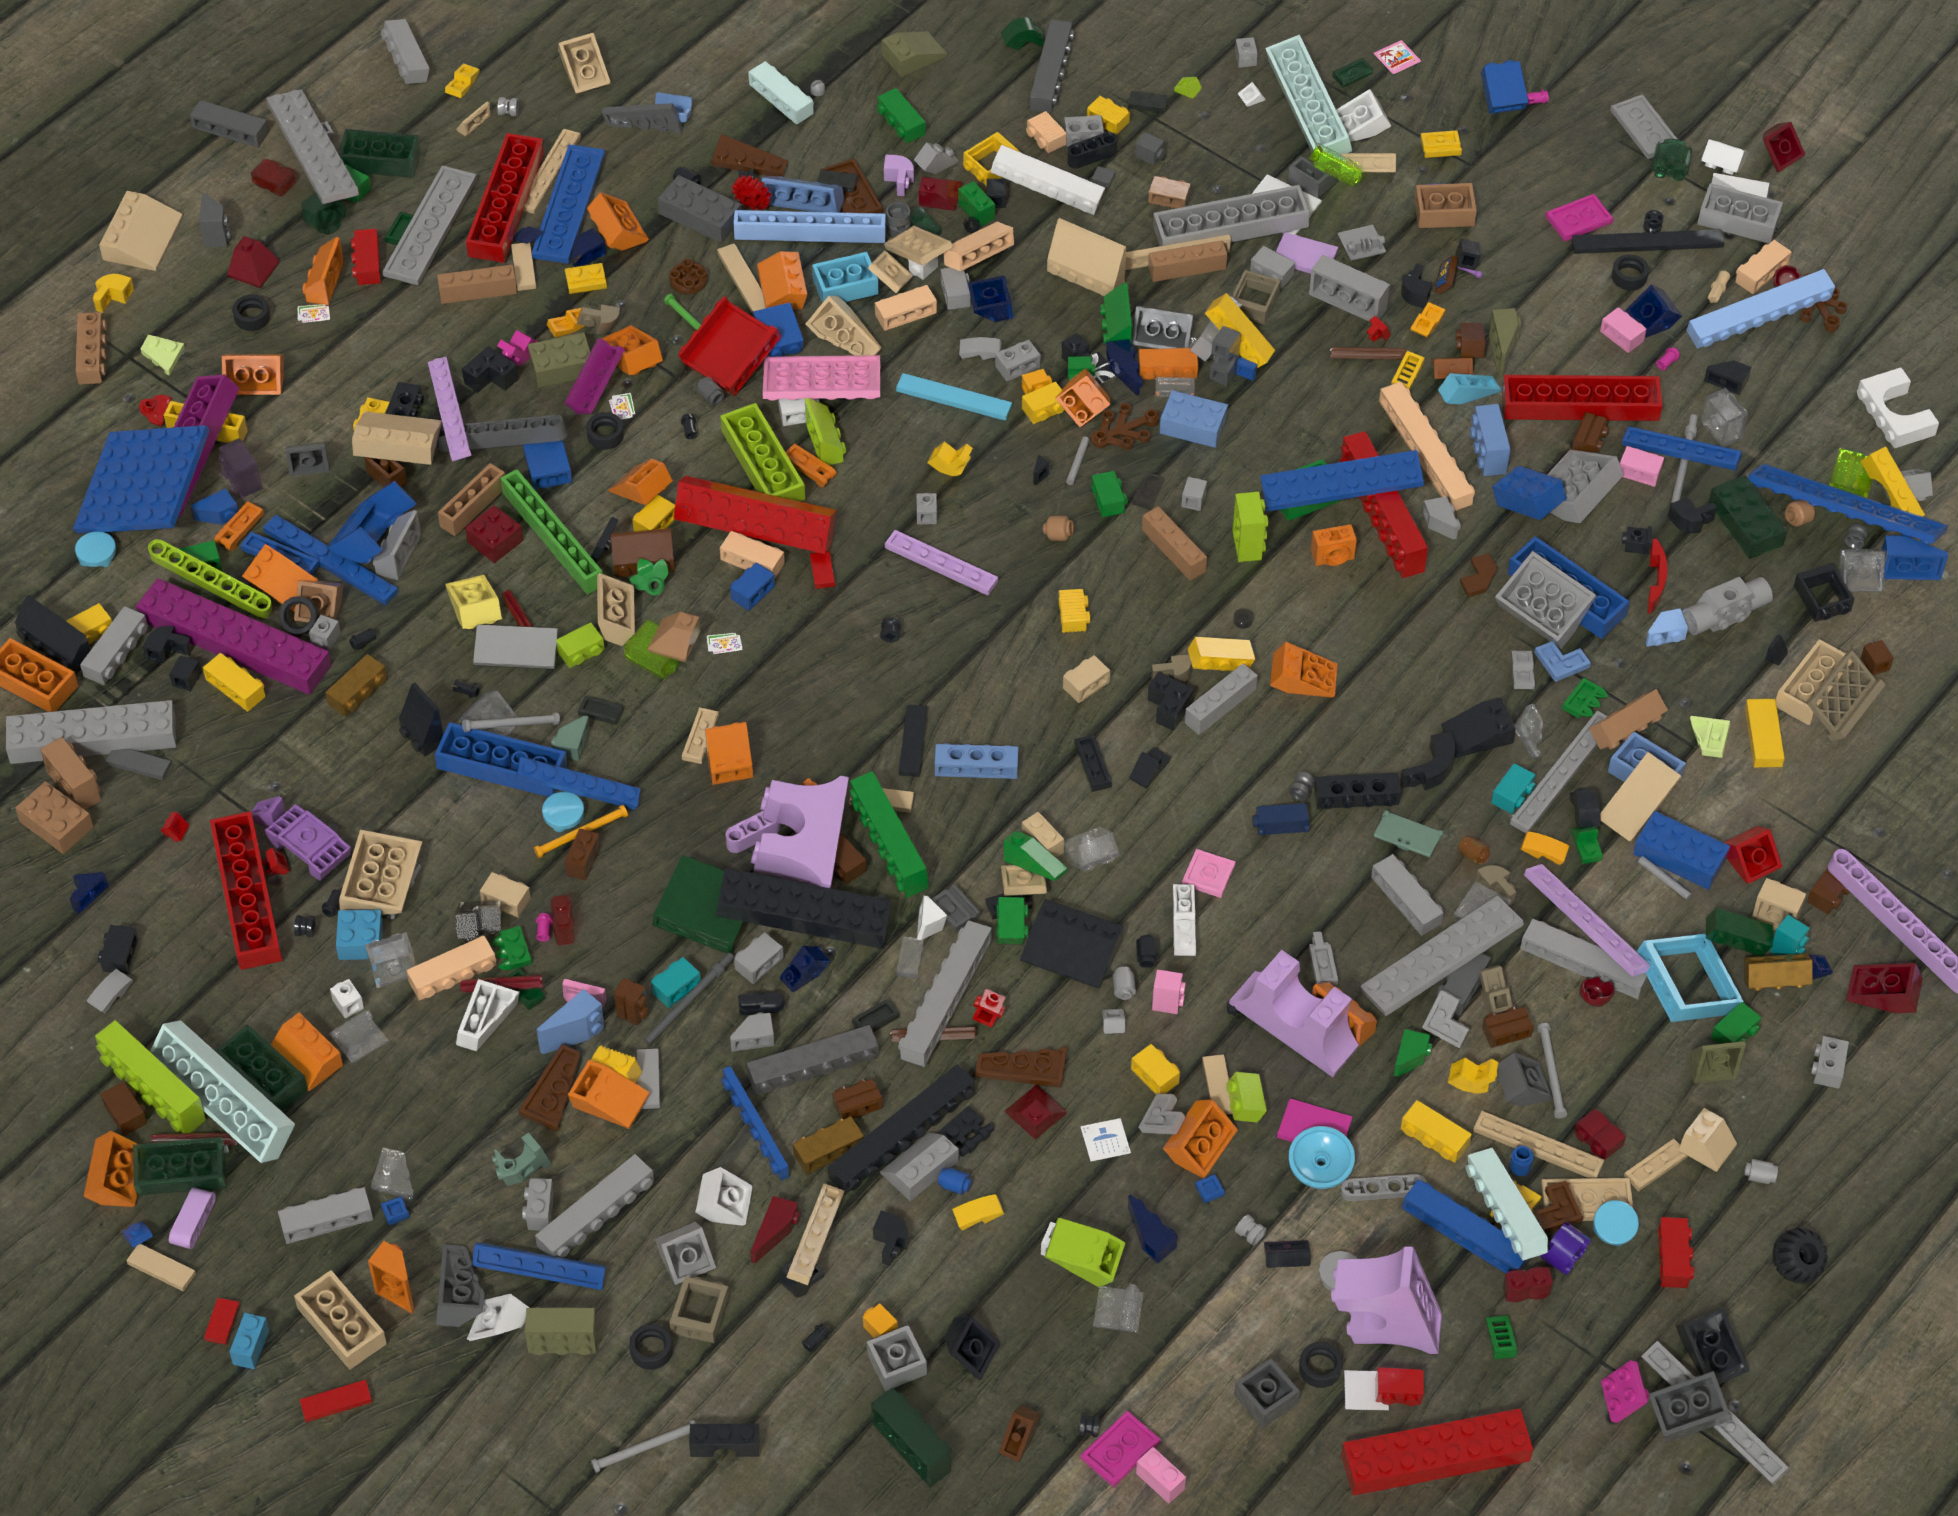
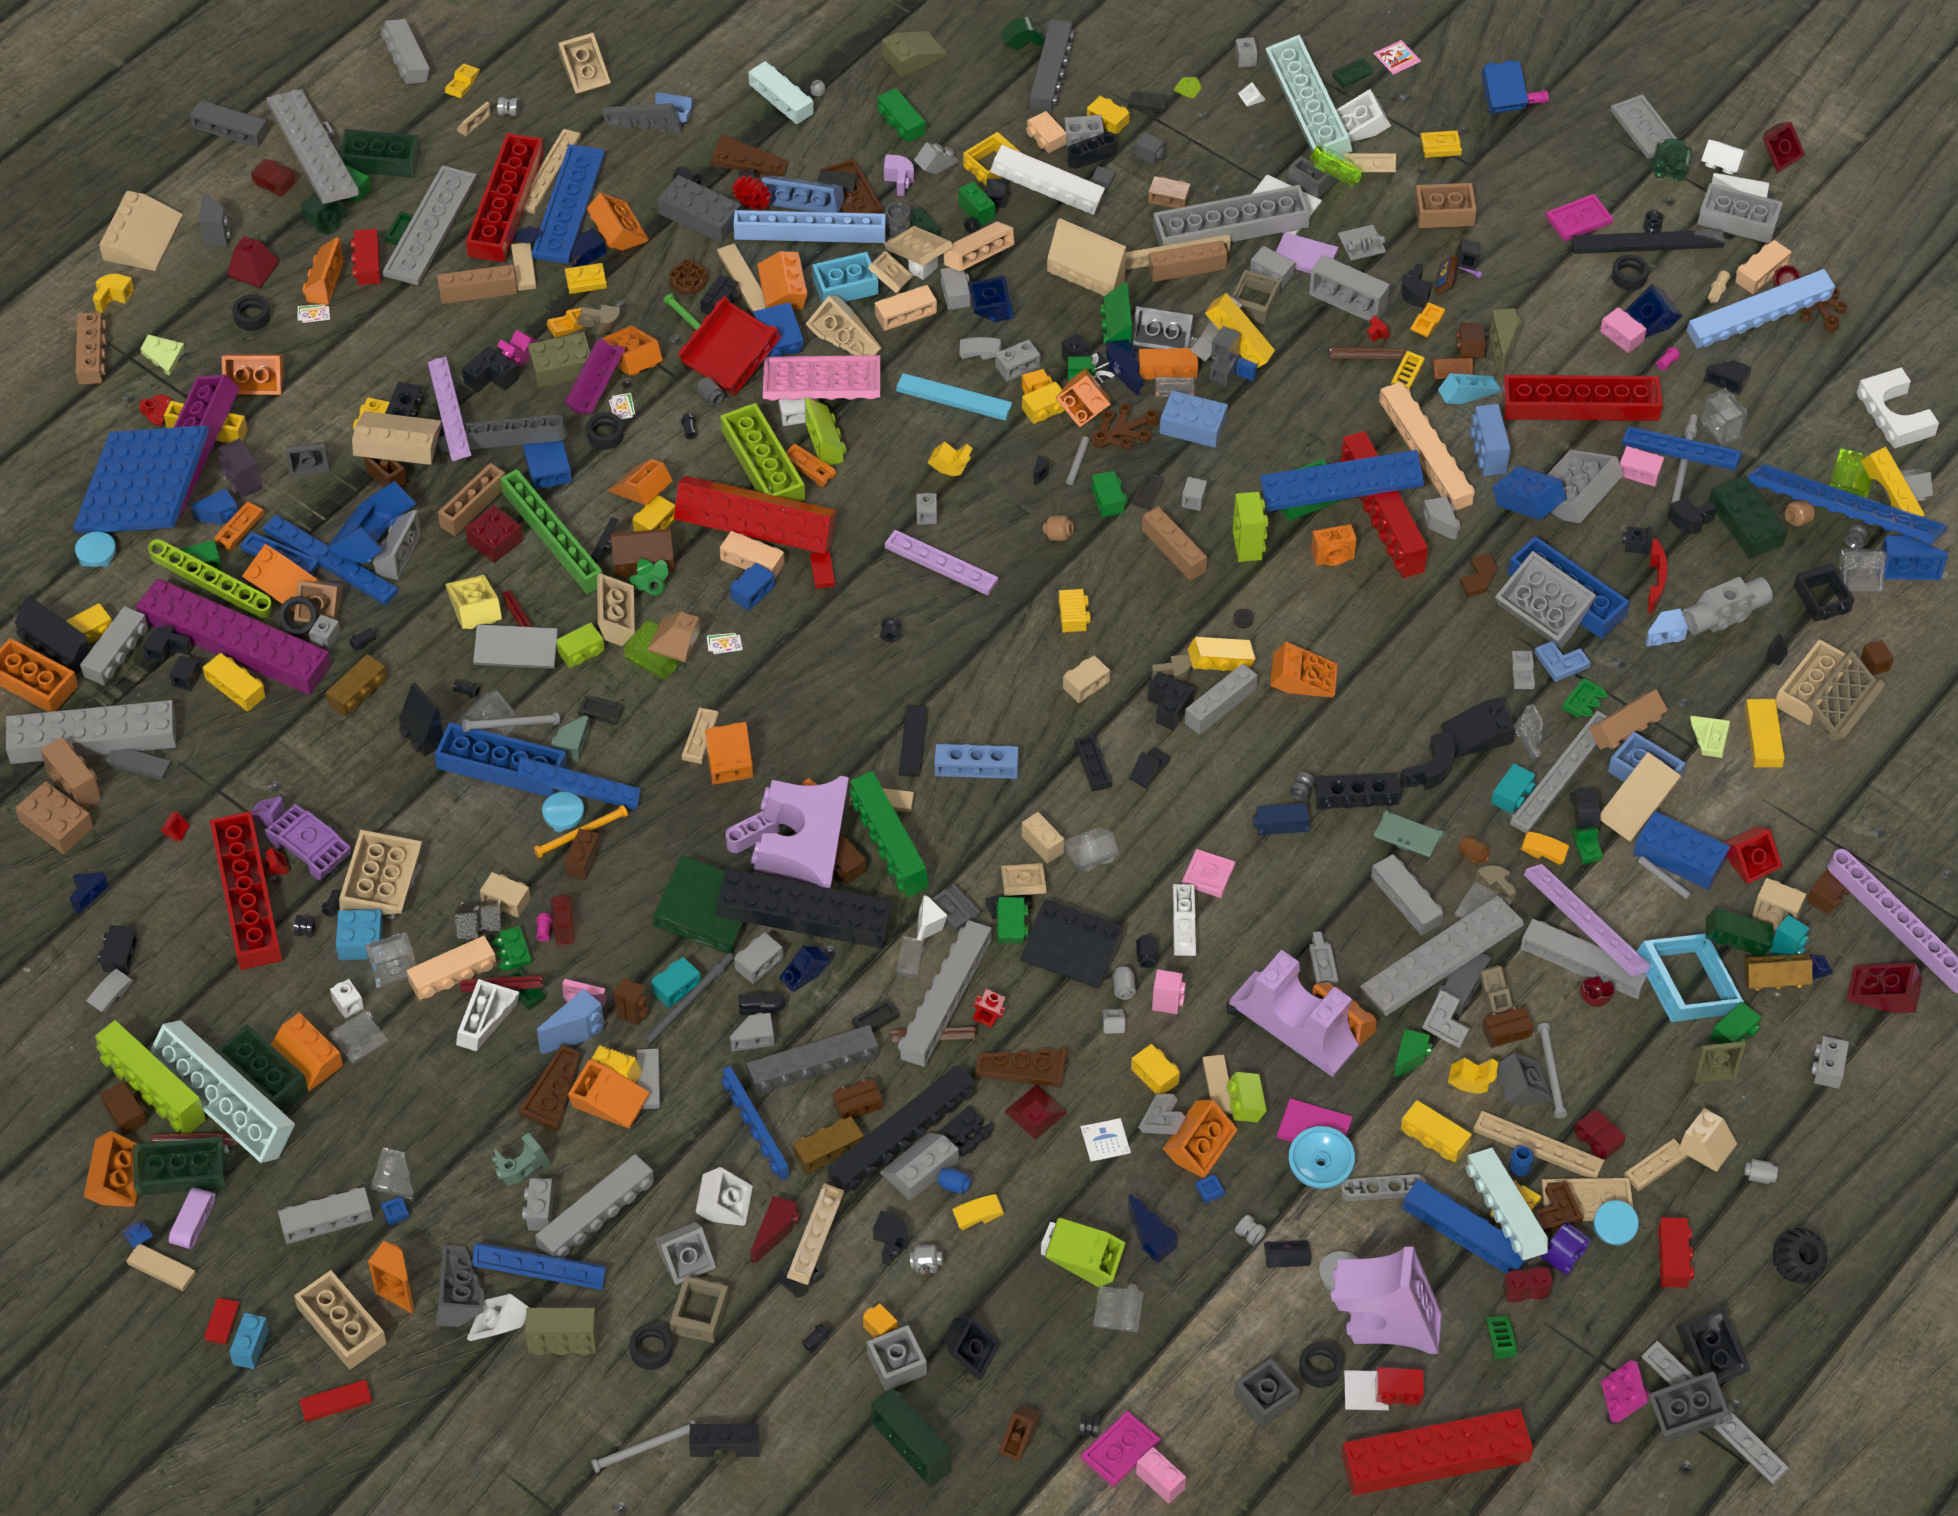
(719, 289): none -> black brick
(926, 1259): none -> light grey head
(939, 193): dark red slope -> none
(1032, 856): green slope -> none
(1590, 433): reddish brown brick -> none

